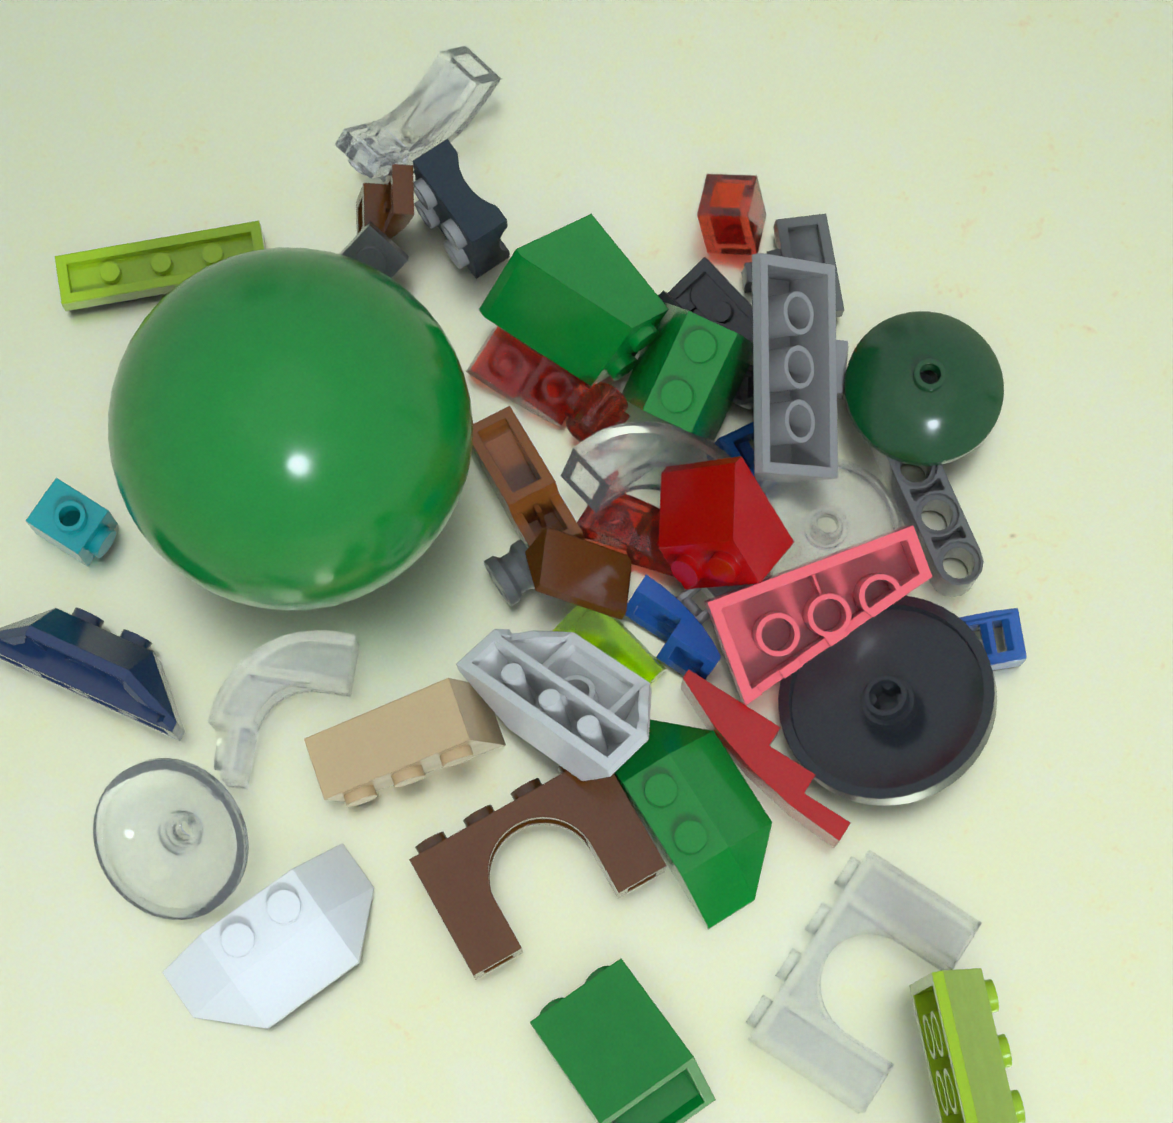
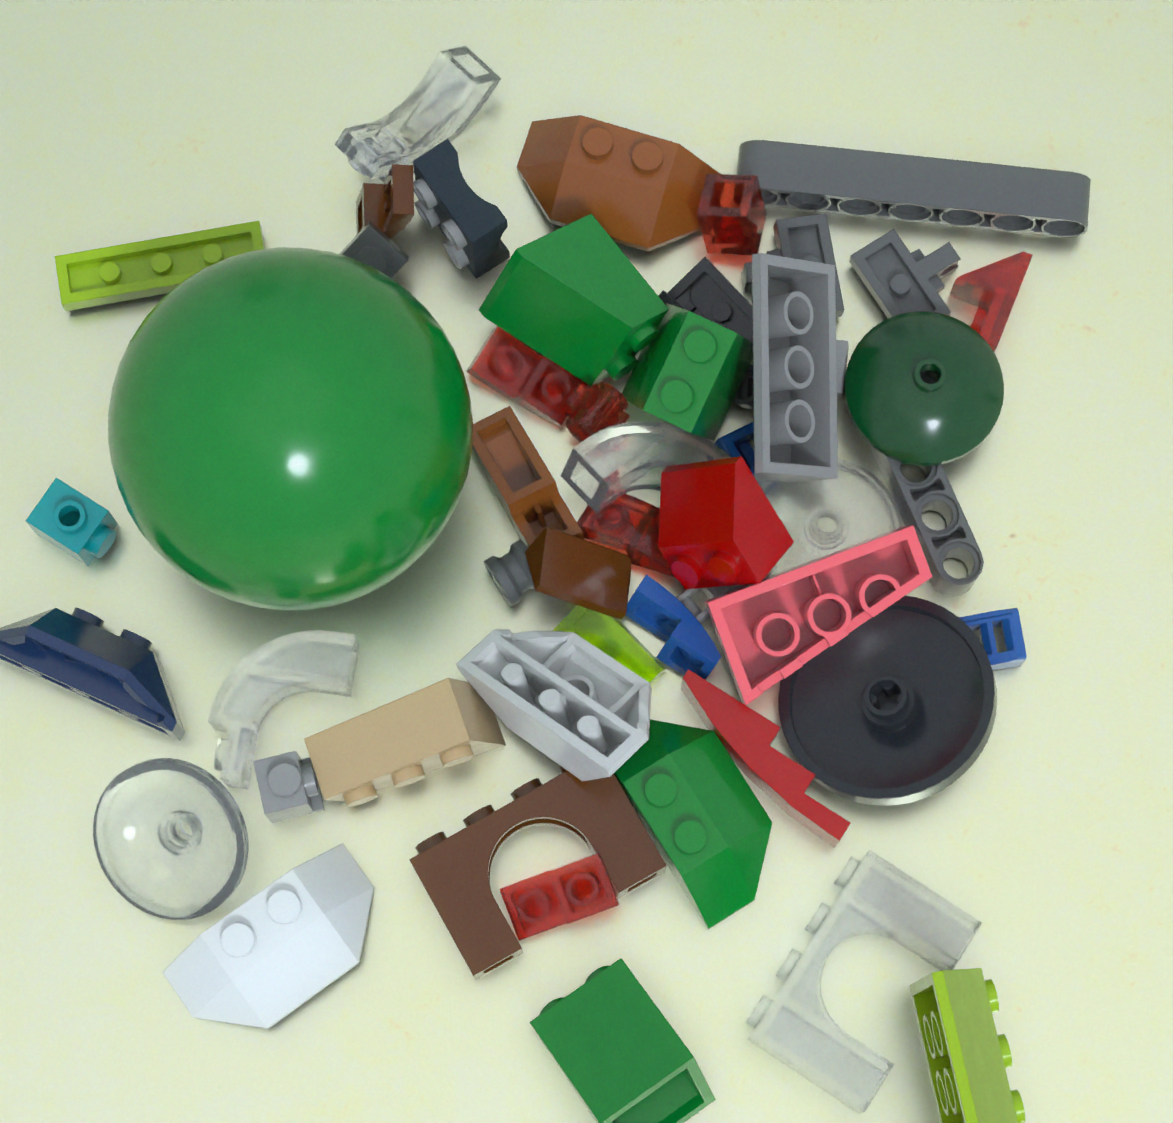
(288, 786): none -> light grey brick
(559, 896): none -> clear red slope
(630, 181): none -> dark orange wedge
(904, 279): none -> dark grey hinge
(918, 188): none -> dark grey beam
(993, 292): none -> clear red slope

